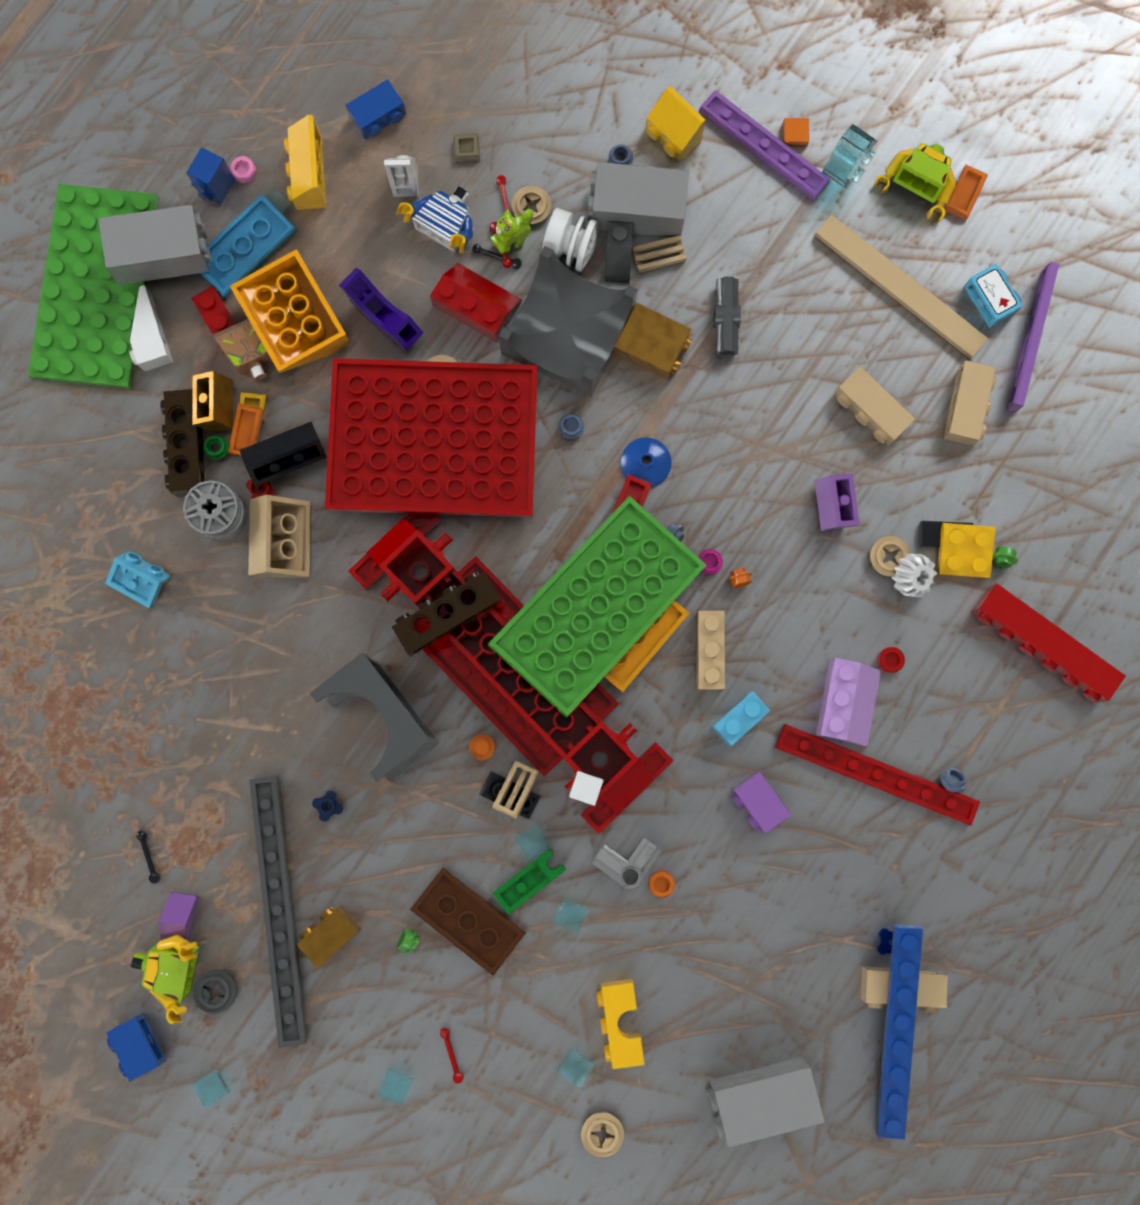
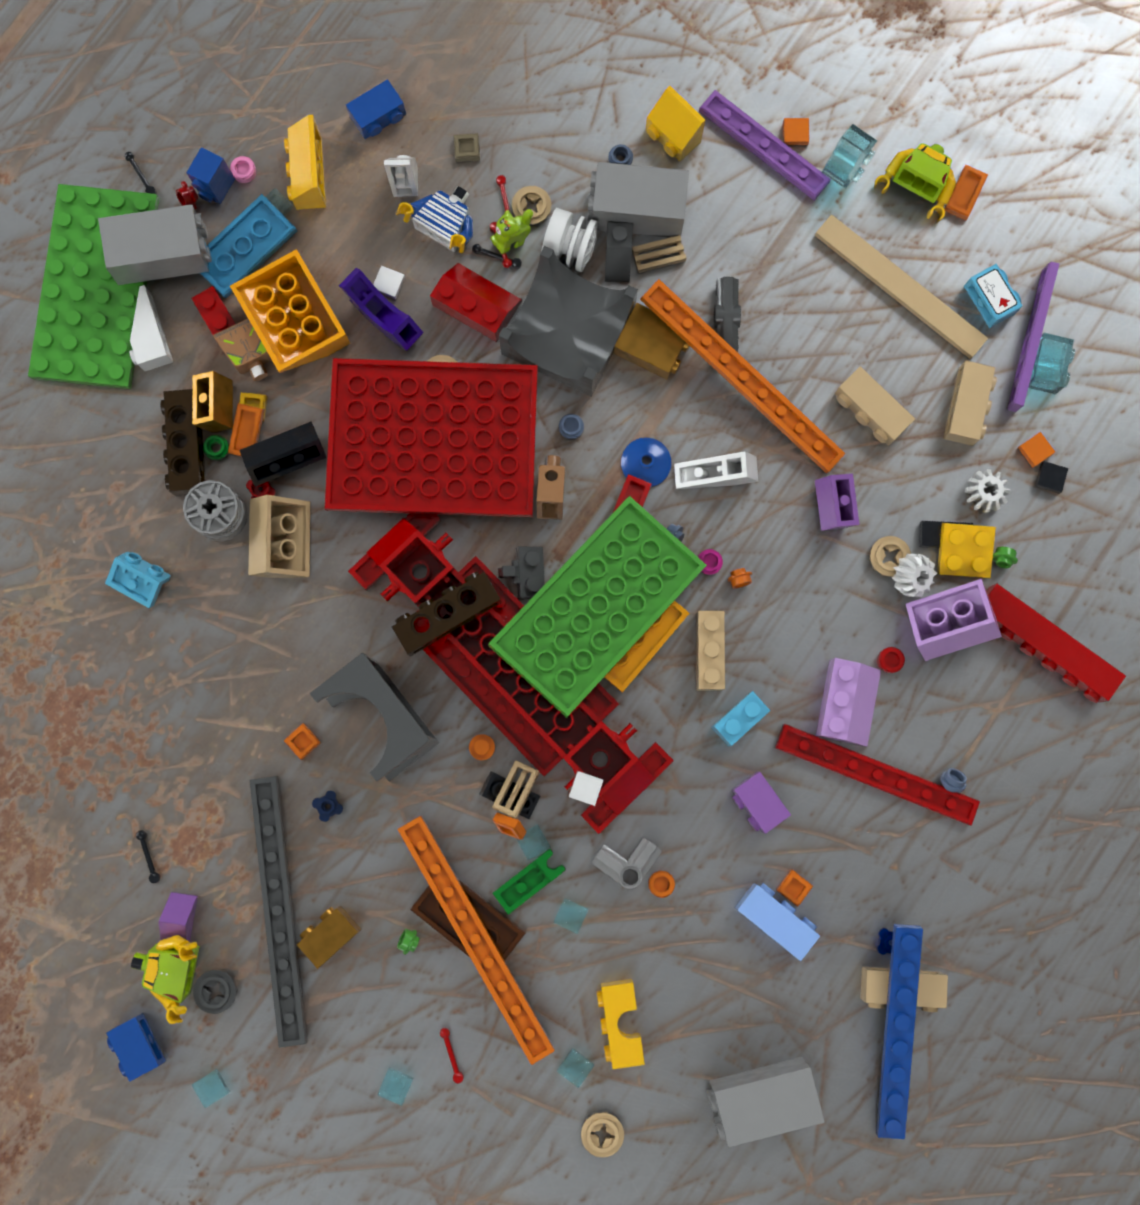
(129, 156): none -> black hinge
(187, 195): none -> red plate
(302, 741): none -> orange tile
(389, 282): none -> white tile
(476, 940): none -> orange plate
(509, 826): none -> orange tile
(526, 571): none -> dark grey hinge
(551, 489): none -> medium nougat torso
(717, 471): none -> white slope
(742, 376): none -> orange plate
(778, 920): none -> light blue brick
(794, 888): none -> orange tile
(953, 620): none -> lavender slope
(989, 500): none -> white gear
(1036, 449): none -> orange tile
(1051, 477): none -> black tile
(1052, 364): none -> clear light blue brick

